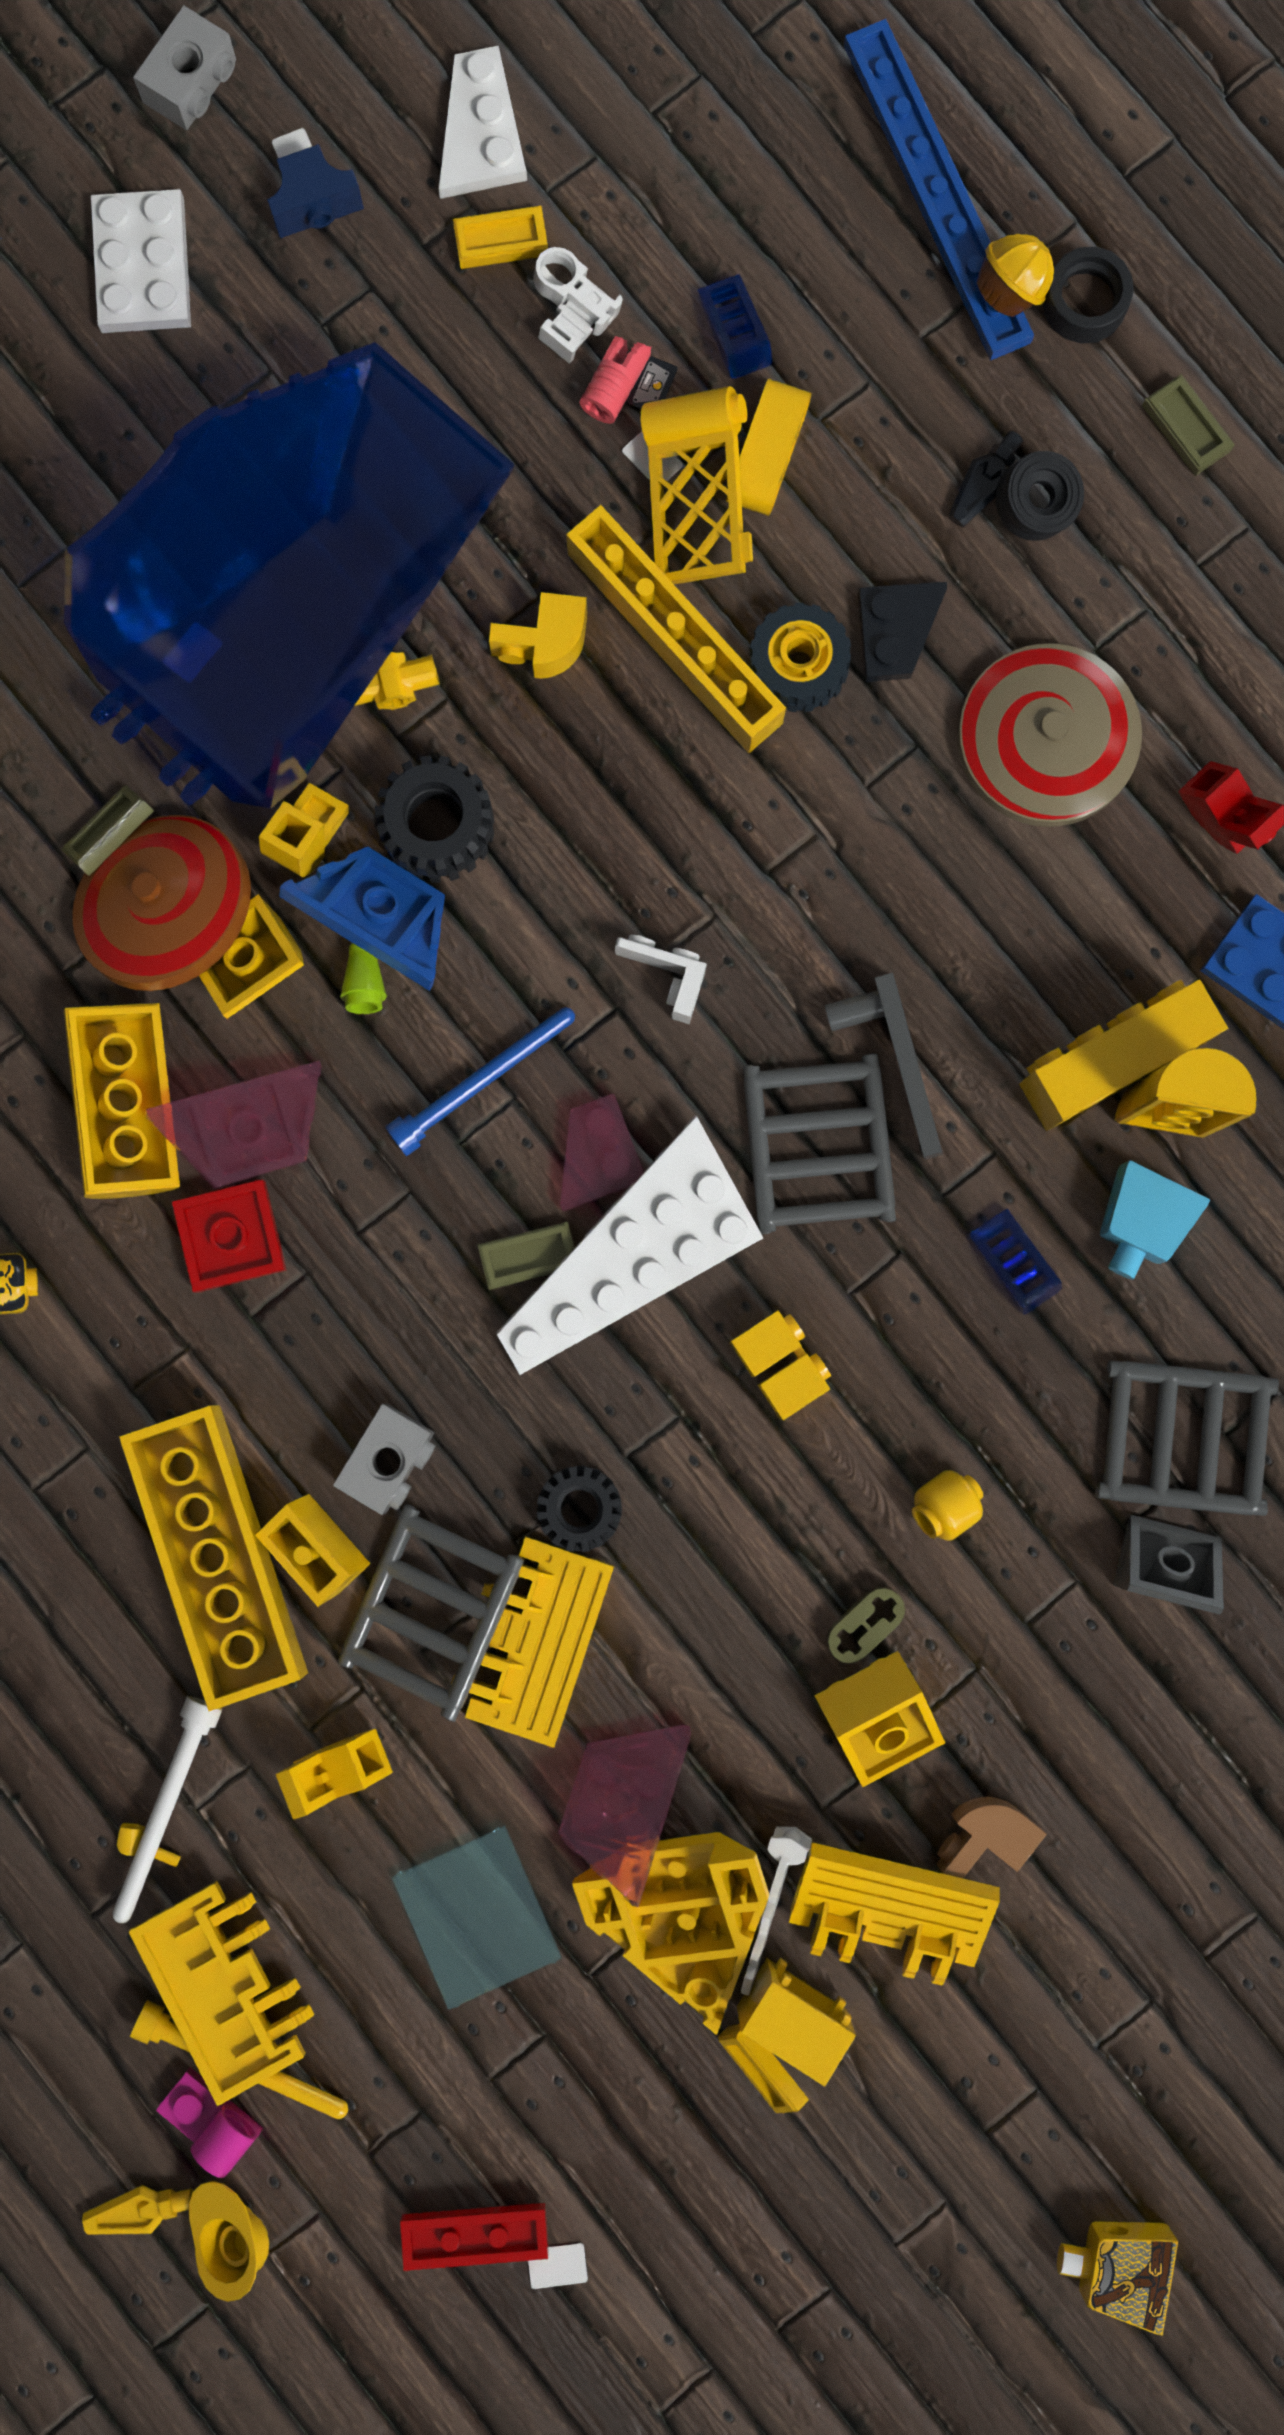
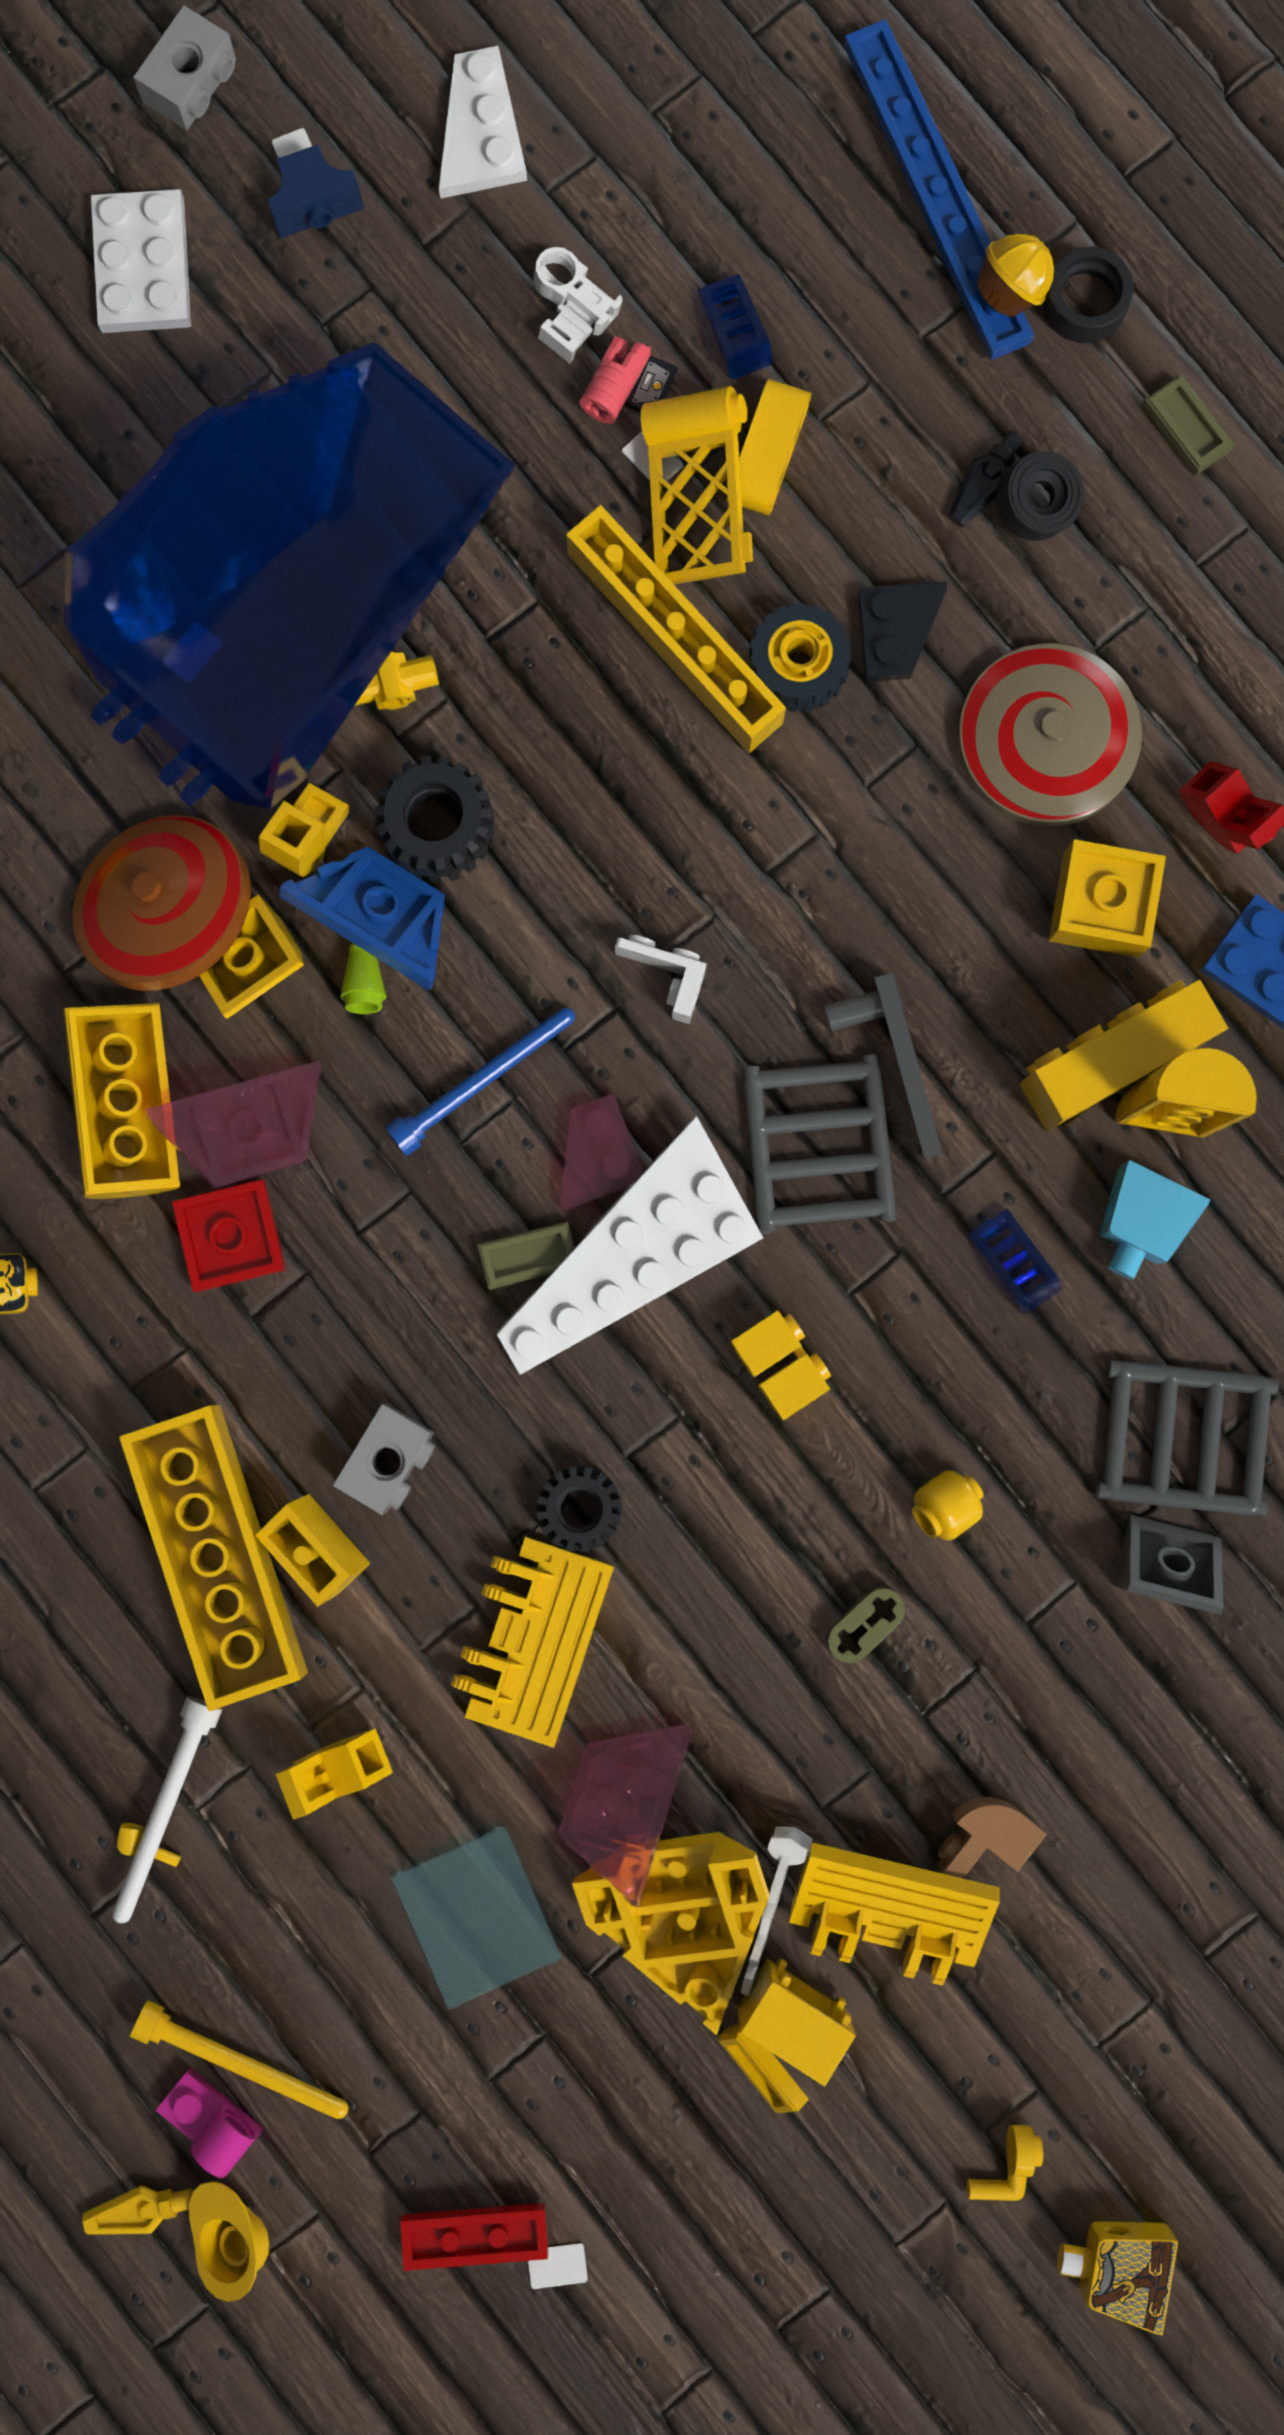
(107, 830): olive tile -> none
(214, 1993): yellow hinge -> none
(487, 1612): dark grey bar -> none
(500, 237): yellow tile -> none
(552, 644): yellow brick -> none
(880, 1718): yellow slope -> none
(1023, 2154): none -> yellow plate
(1107, 898): none -> yellow container

